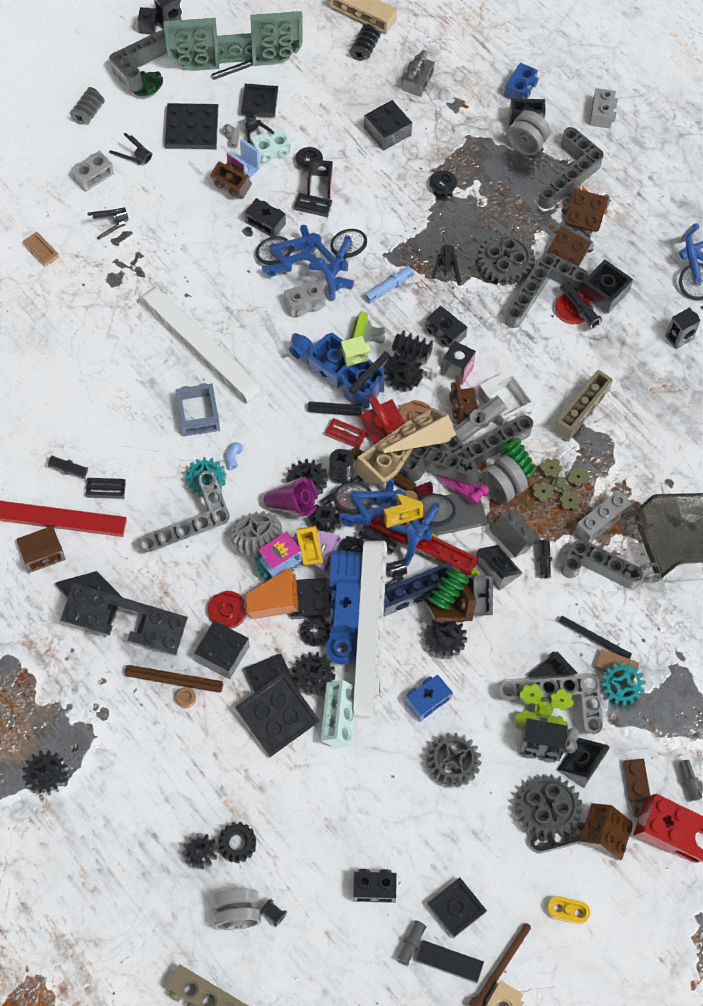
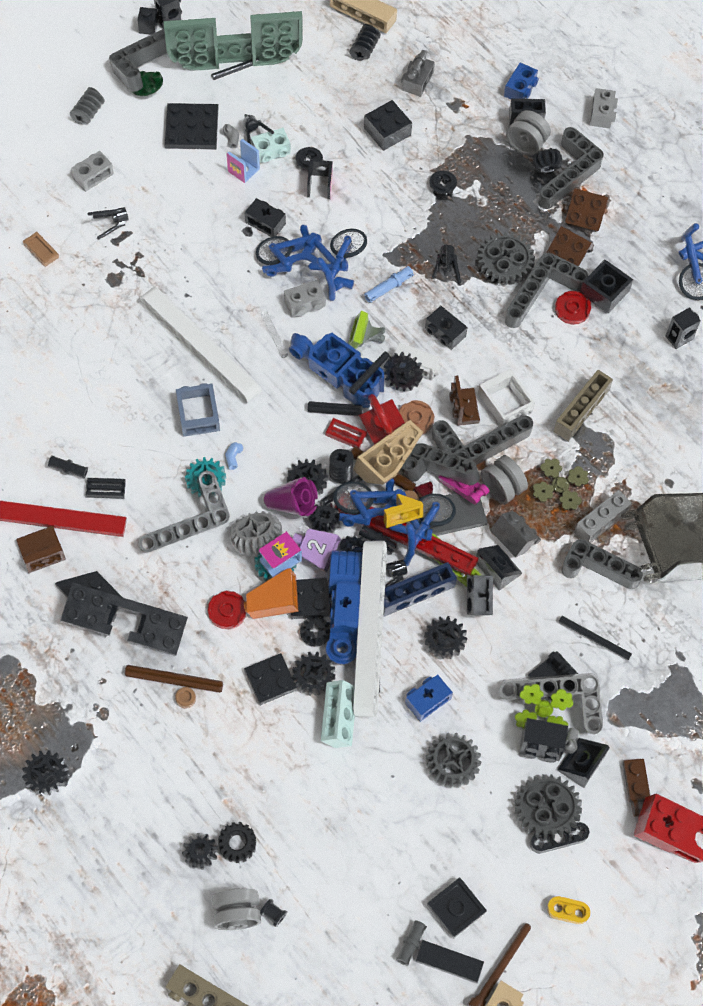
(142, 154): black plant -> none
(221, 649): black brick -> none
(227, 177): reddish brown brick -> none
(259, 100): black plate -> none
(277, 714): black plate -> none
(310, 545): yellow slope -> none
(312, 207): black tile -> none
(355, 350): yellowish green brick -> none
(374, 889): black brick -> none
(412, 346): black piece -> none
(428, 429): tan wedge -> none
(449, 588): green piece -> none
(460, 610): reddish brown bracket -> none
(465, 364): black piece -> none
(489, 410): light grey piece -> none
(517, 452): green piece -> none
(544, 559): black axle -> none
(547, 160): none -> black gear
(585, 310): black pin -> none
(607, 659): medium nougat tile -> none
(607, 829): reddish brown bracket -> none
(636, 687): teal gear -> none
(690, 780): dark grey axle -> none

